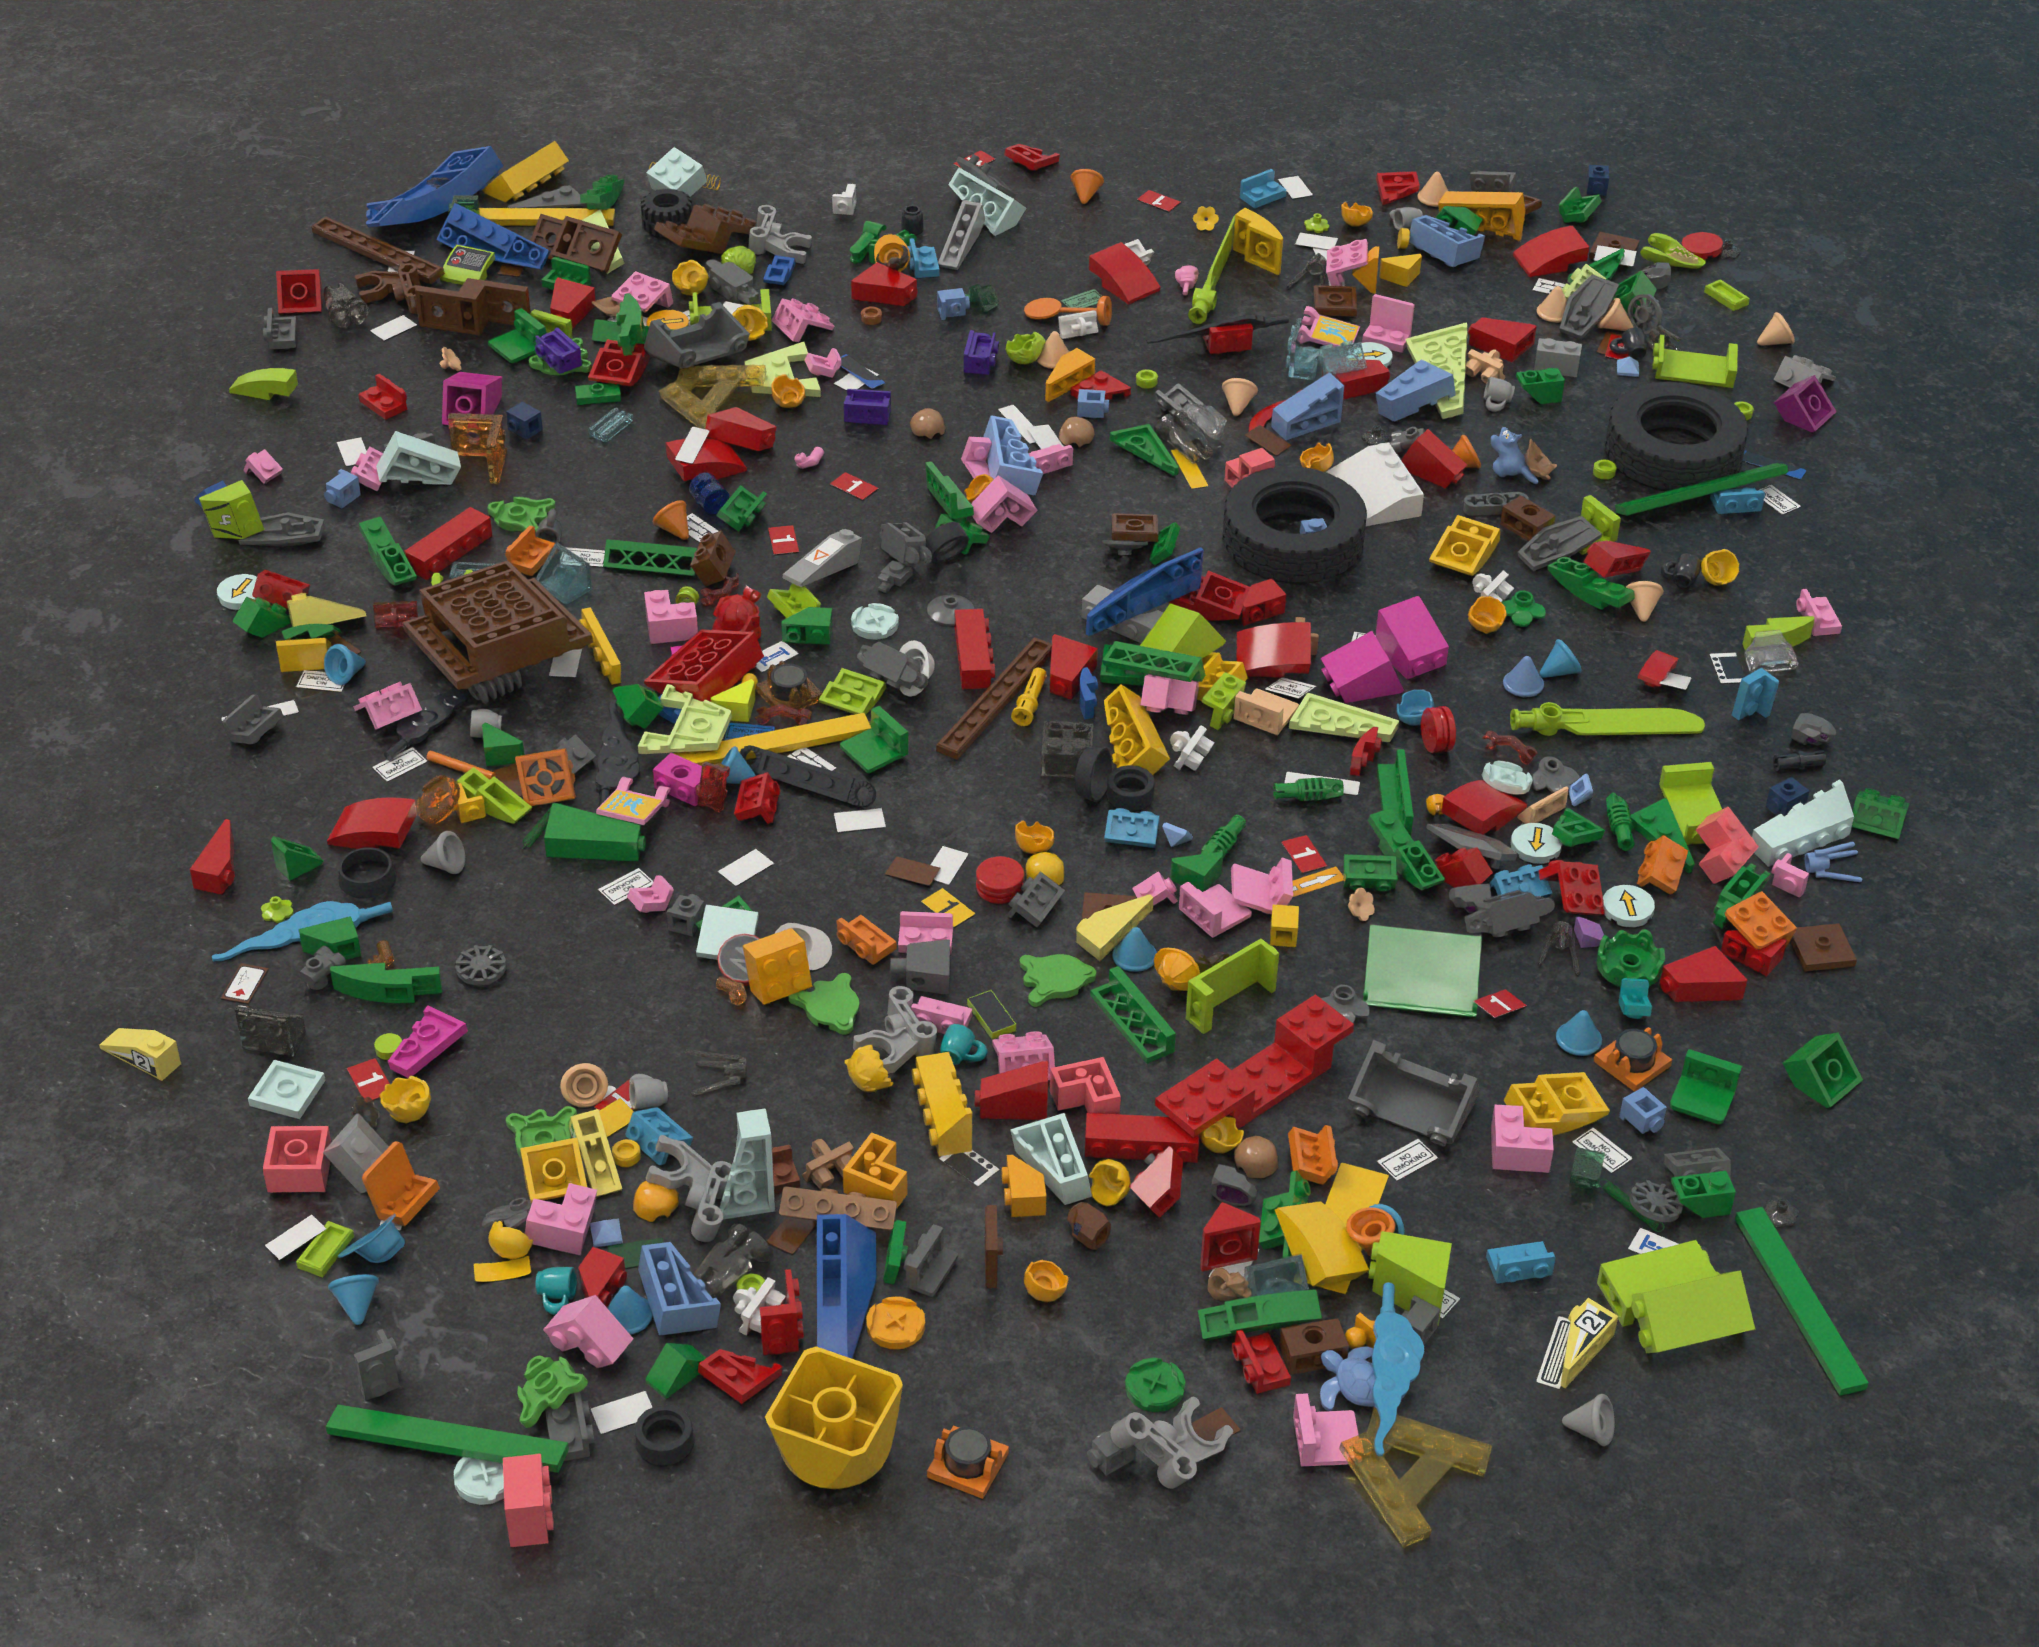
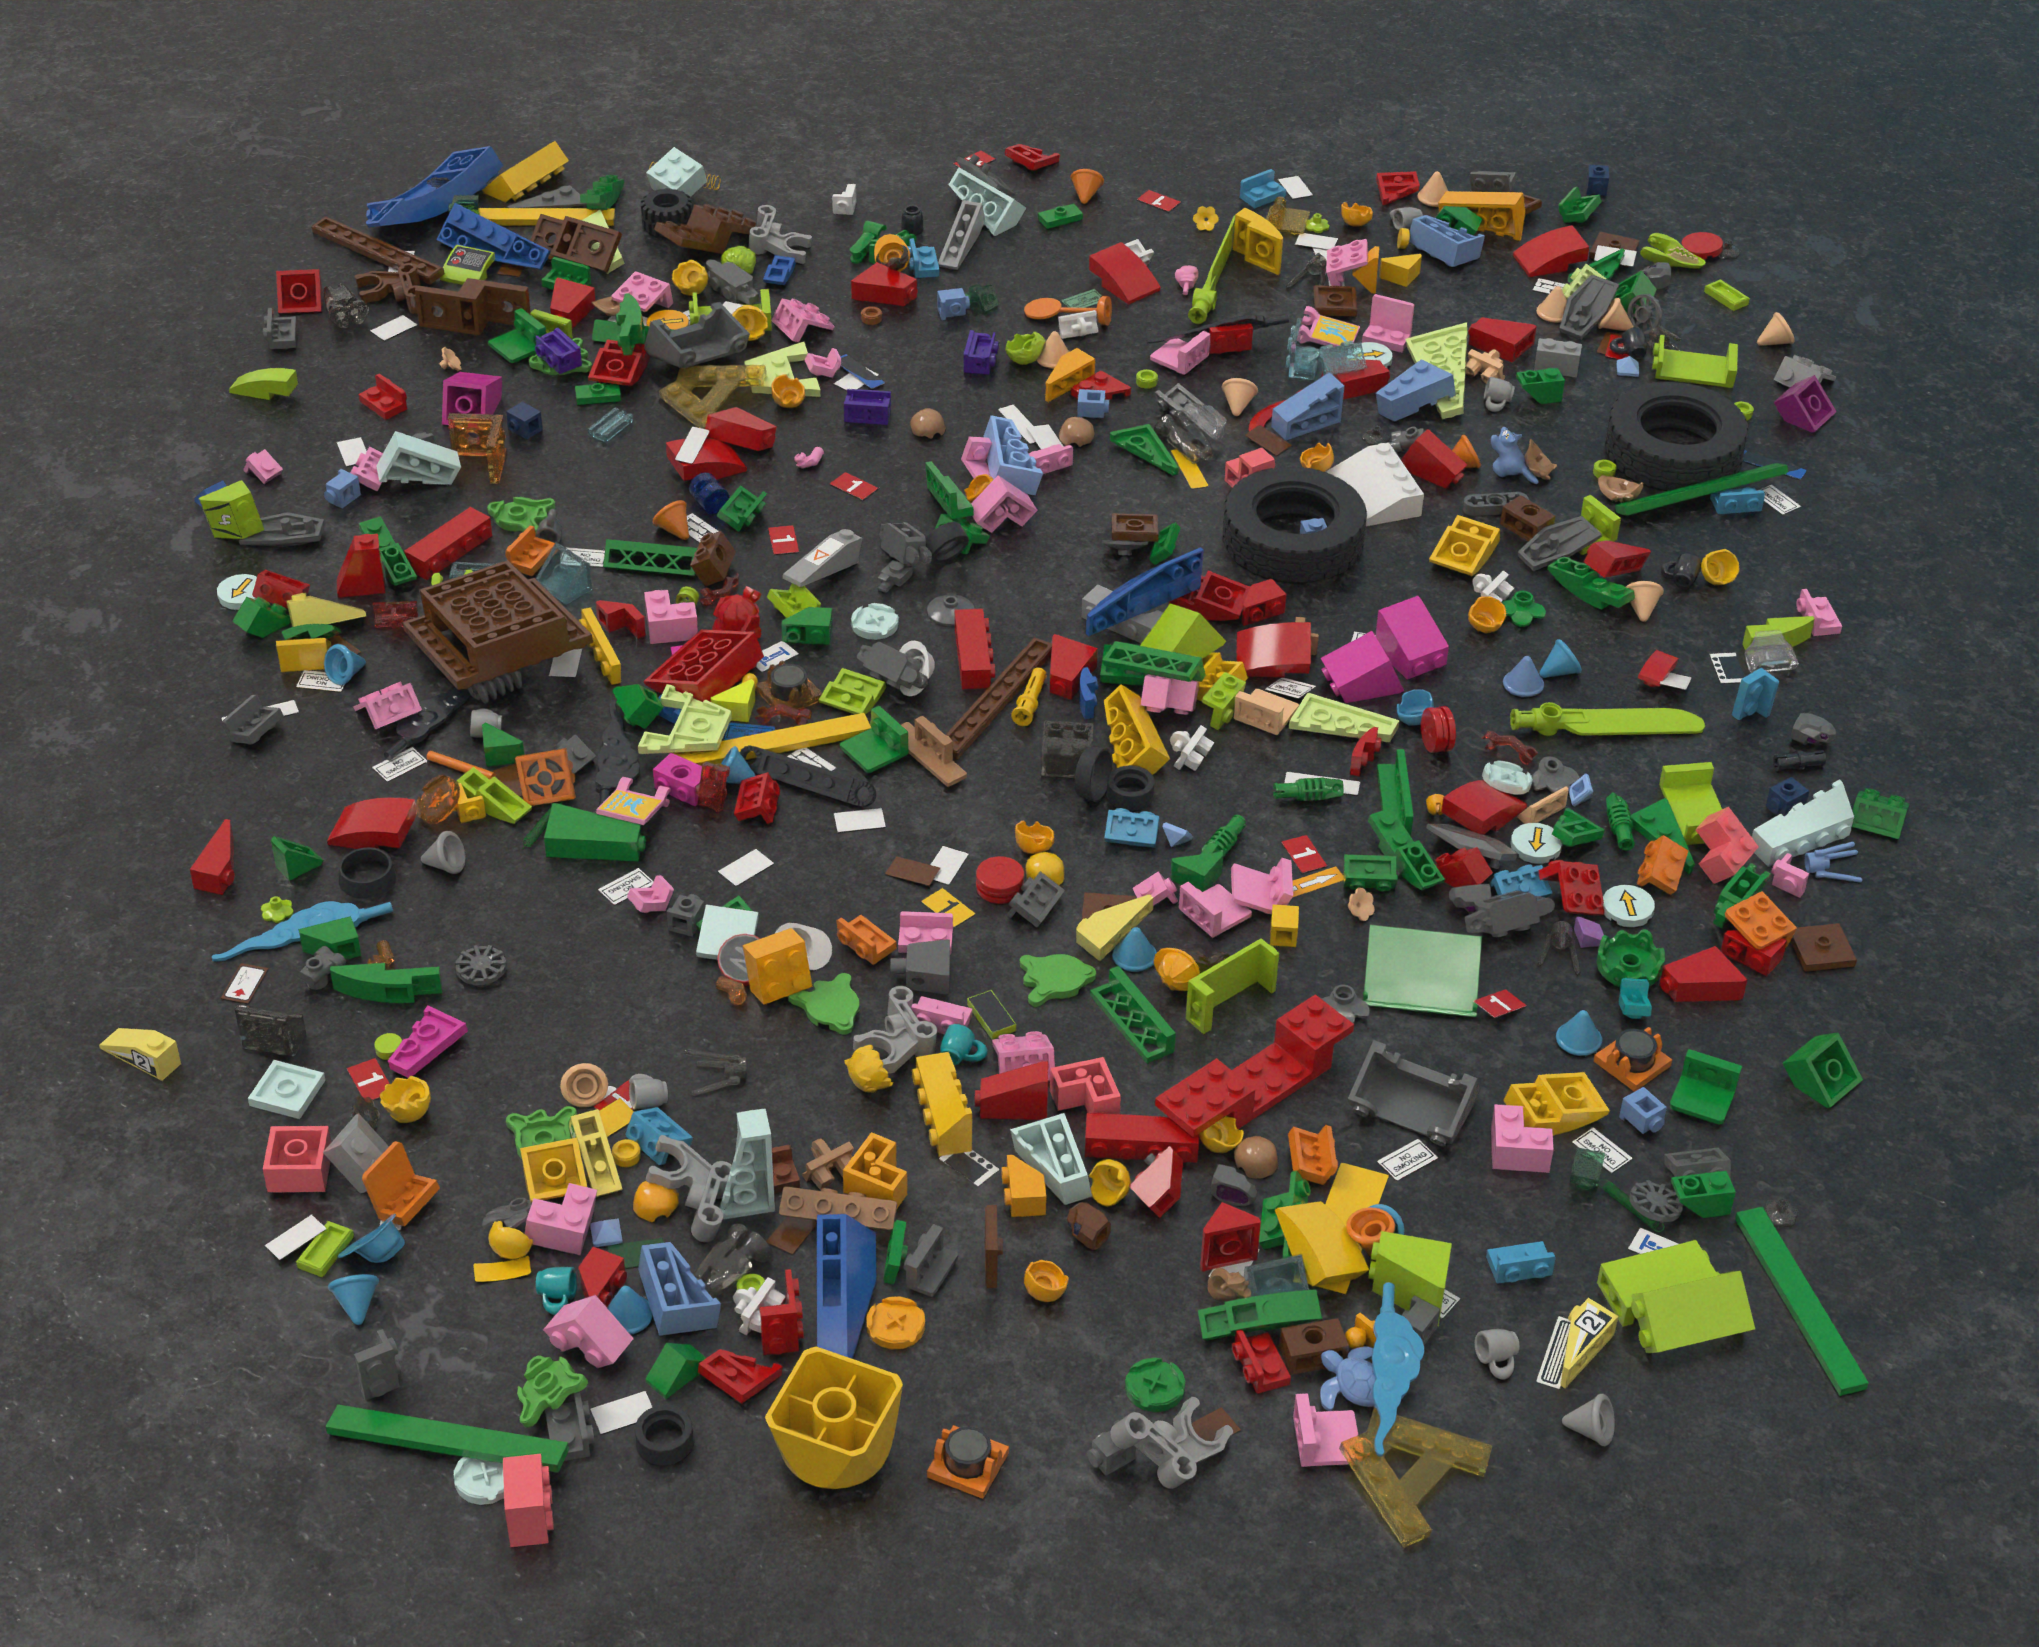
(362, 568): none -> red slope
(618, 615): none -> red slope
(933, 751): none -> medium nougat bracket
(1060, 216): none -> green plate
(1182, 355): none -> bright pink bracket
(1286, 218): none -> clear yellow hinge
(1497, 1346): none -> light grey piece
(1619, 489): none -> medium nougat hat

